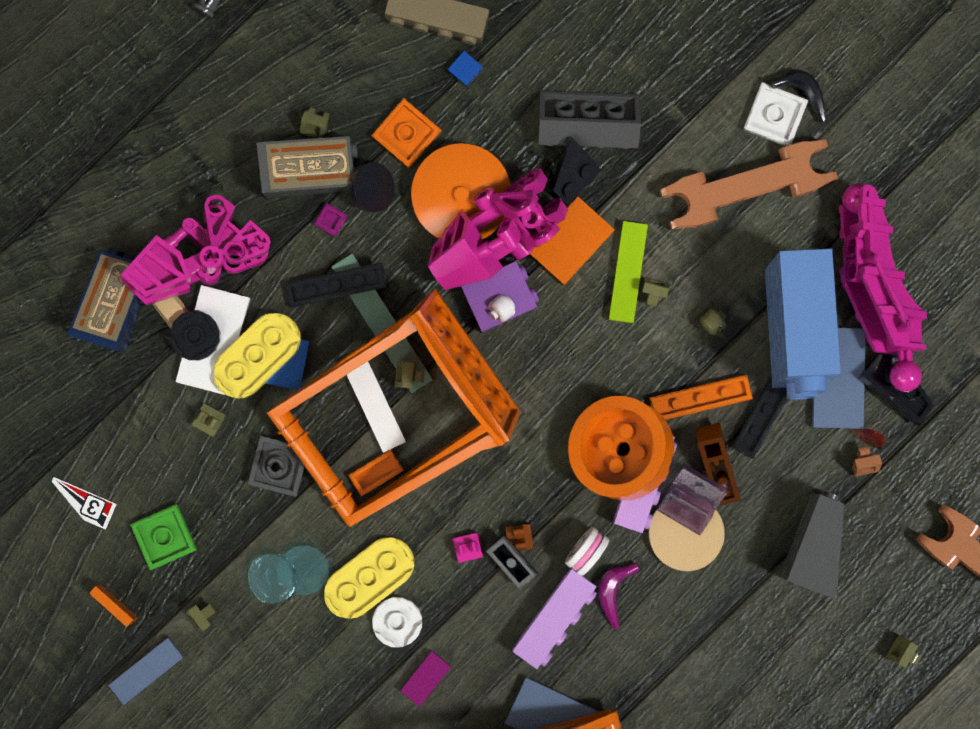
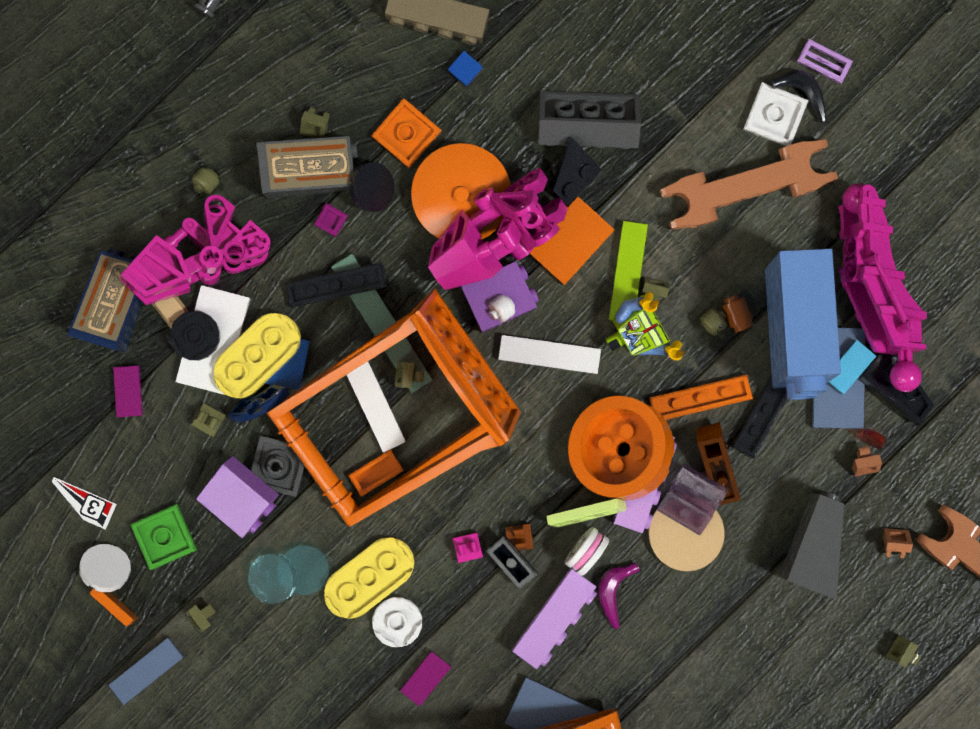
(104, 567): none -> white tile
(128, 391): none -> magenta tile
(205, 180): none -> olive piece
(238, 497): none -> brick
(258, 405): none -> dark blue tile
(549, 354): none -> white tile
(586, 513): none -> yellowish green tile
(642, 330): none -> torso
(738, 313): none -> dark orange brick
(820, 70): none -> lavender tile
(852, 365): none -> medium azure tile
(897, 541): none -> nougat tile

